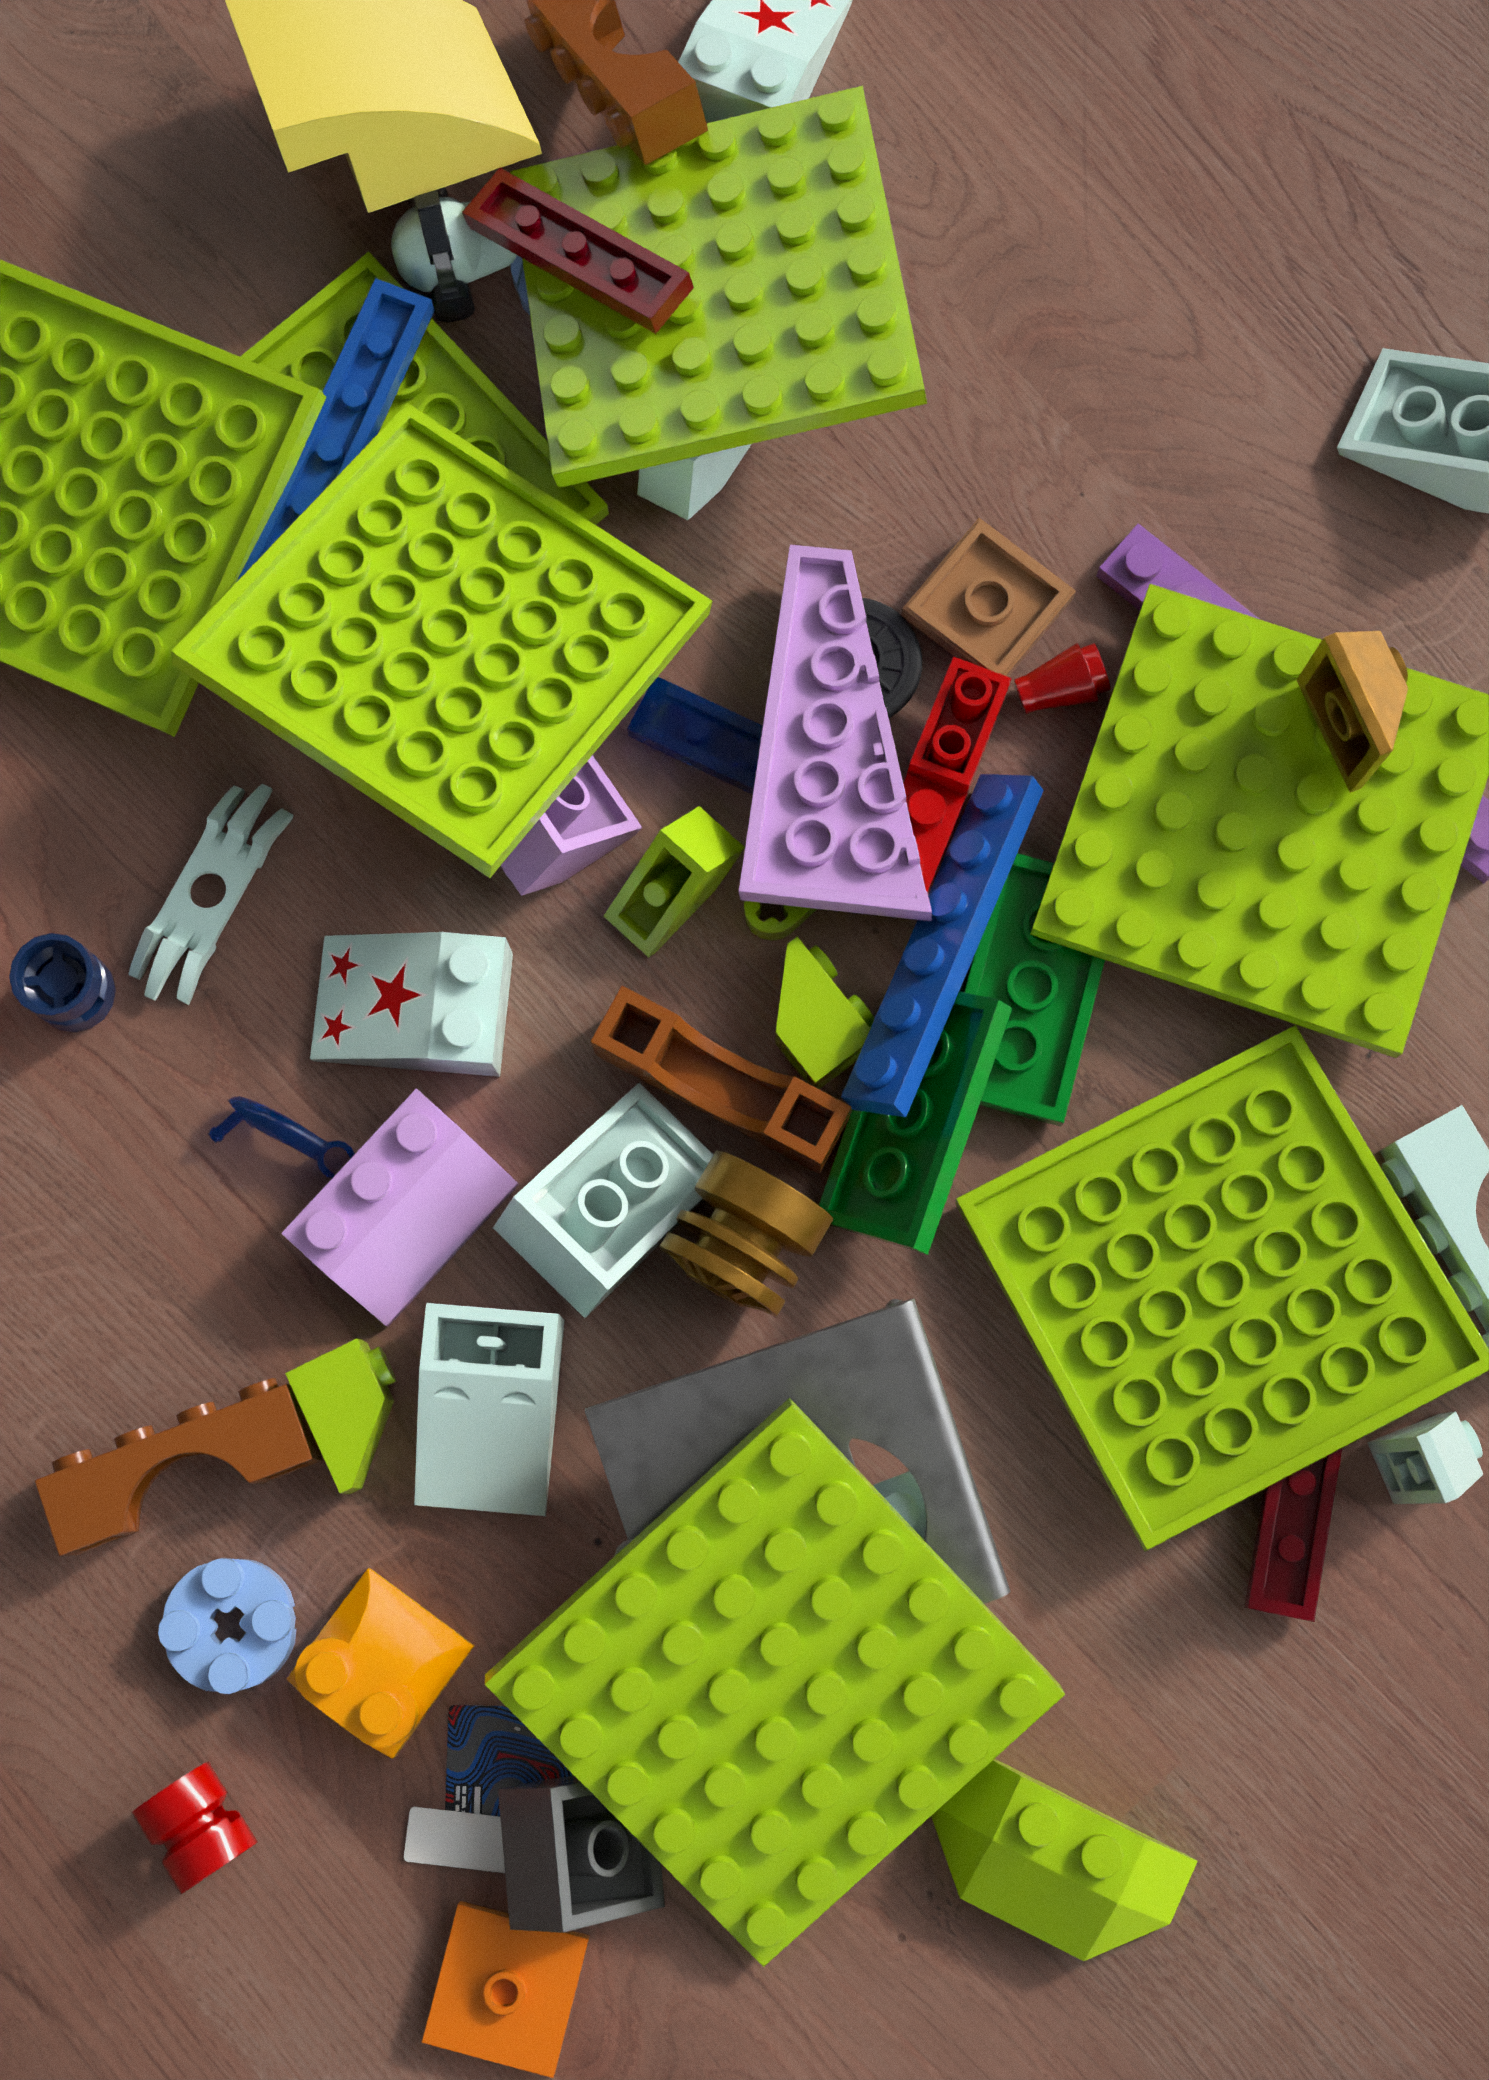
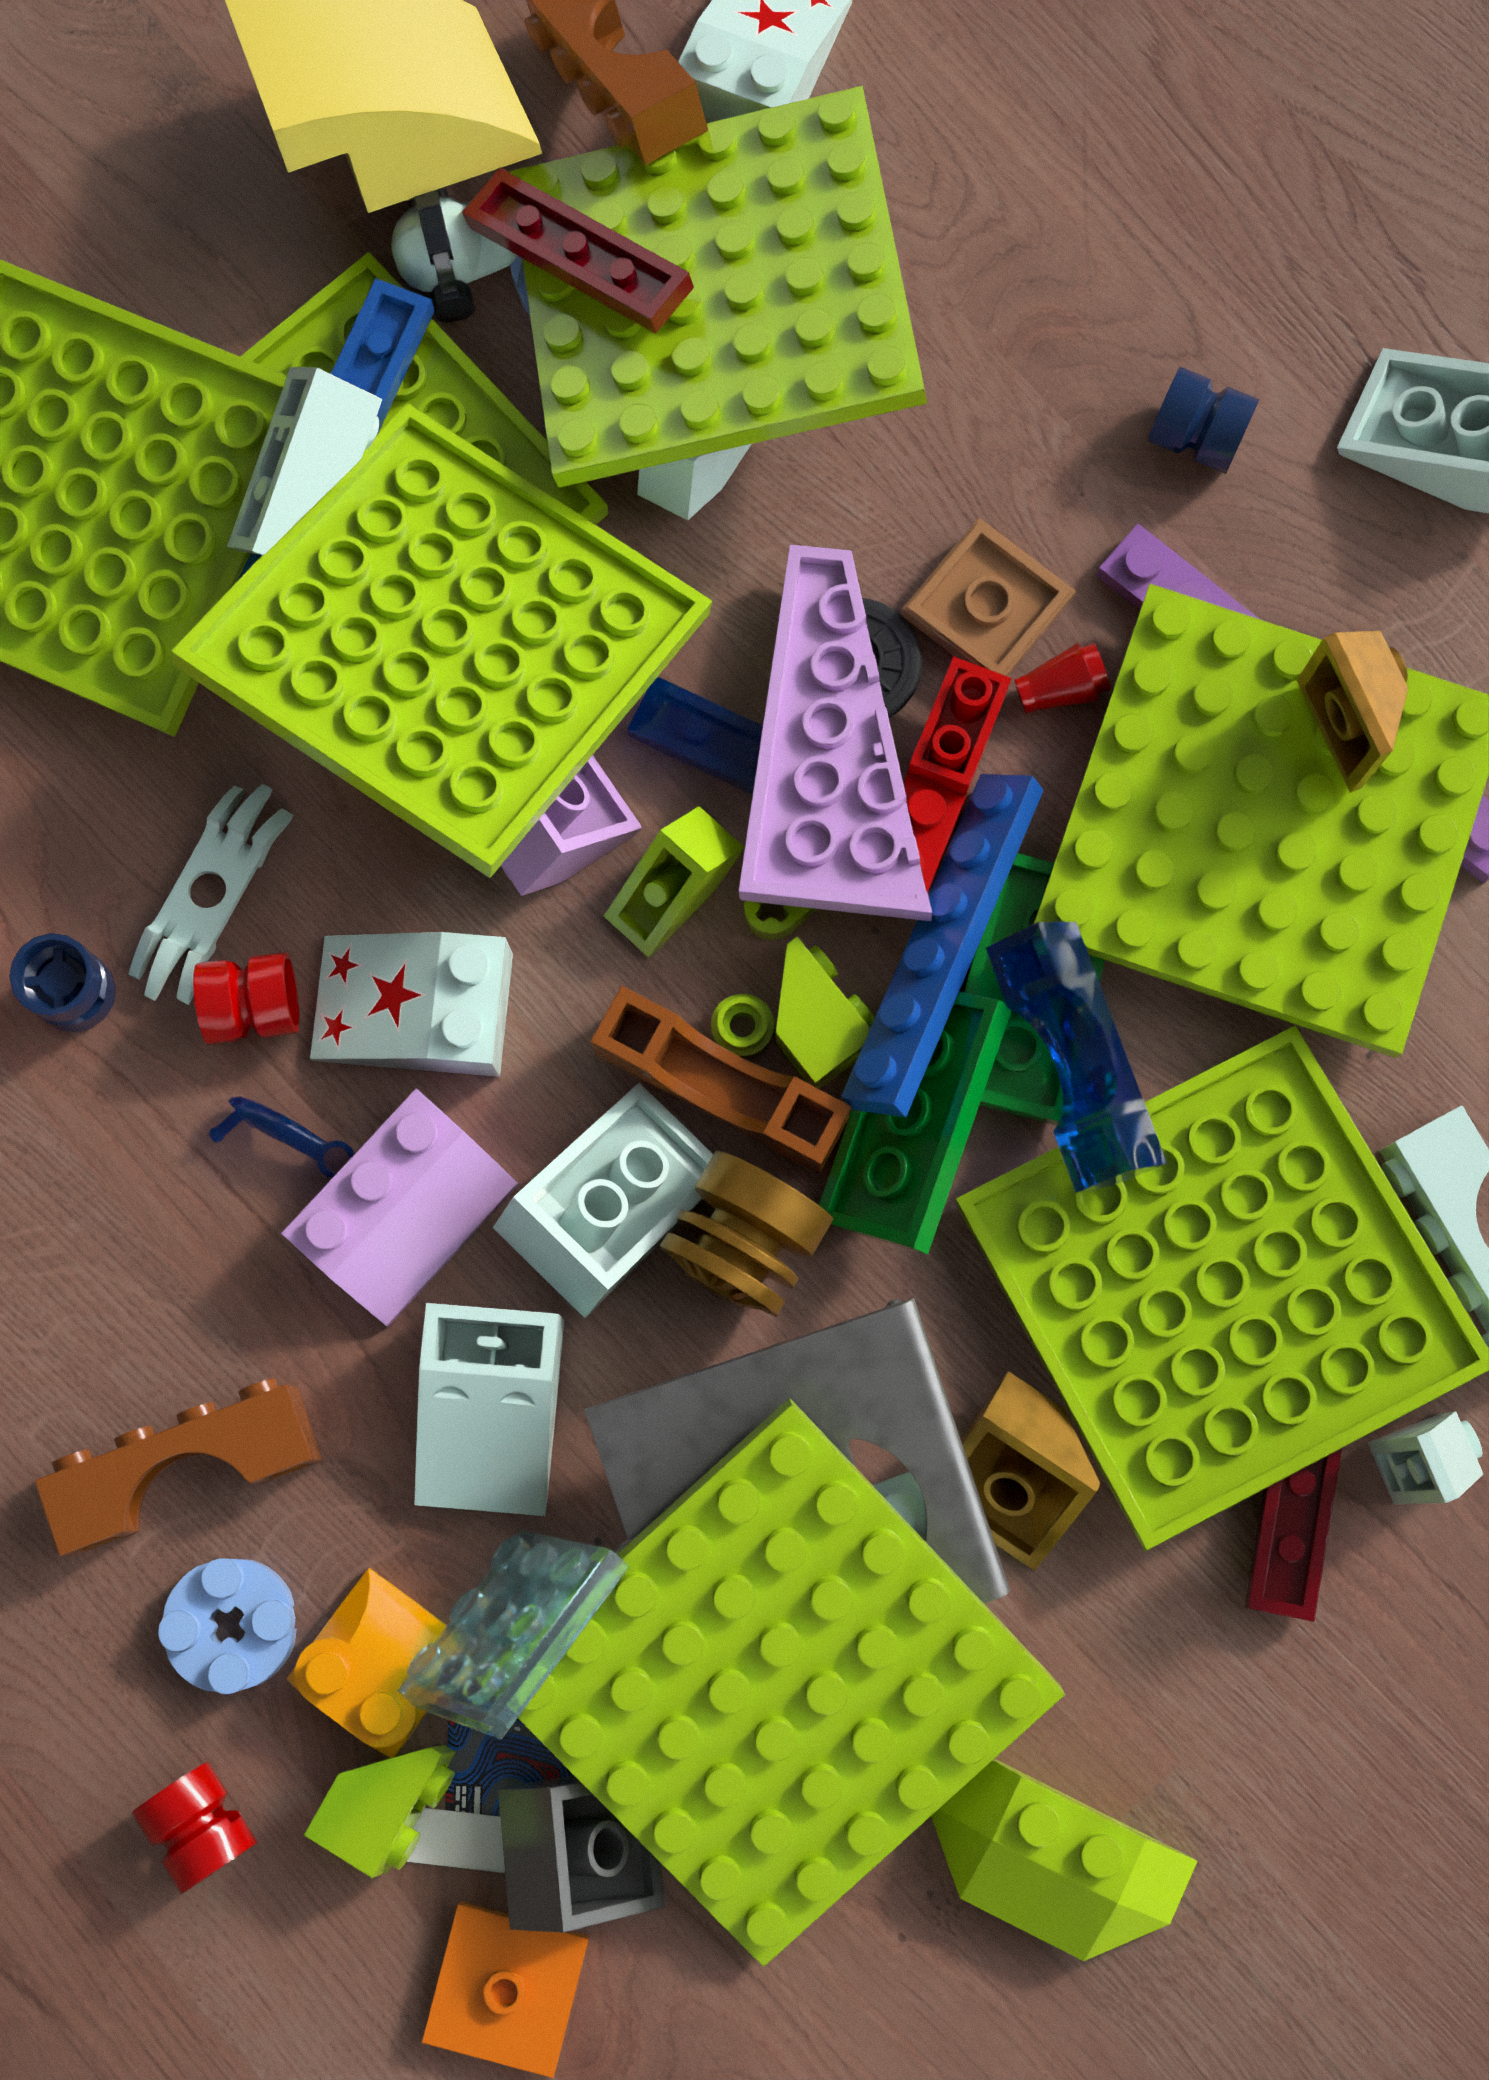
(236, 999): none -> red wheel
(309, 447): none -> light aqua slope
(346, 1407): lime slope -> none
(375, 1807): none -> lime slope
(511, 1631): none -> clear light blue plate
(742, 1006): none -> lime plate
(1027, 1469): none -> pearl gold slope
(1055, 989): none -> clear blue arch
(1202, 420): none -> dark blue wheel

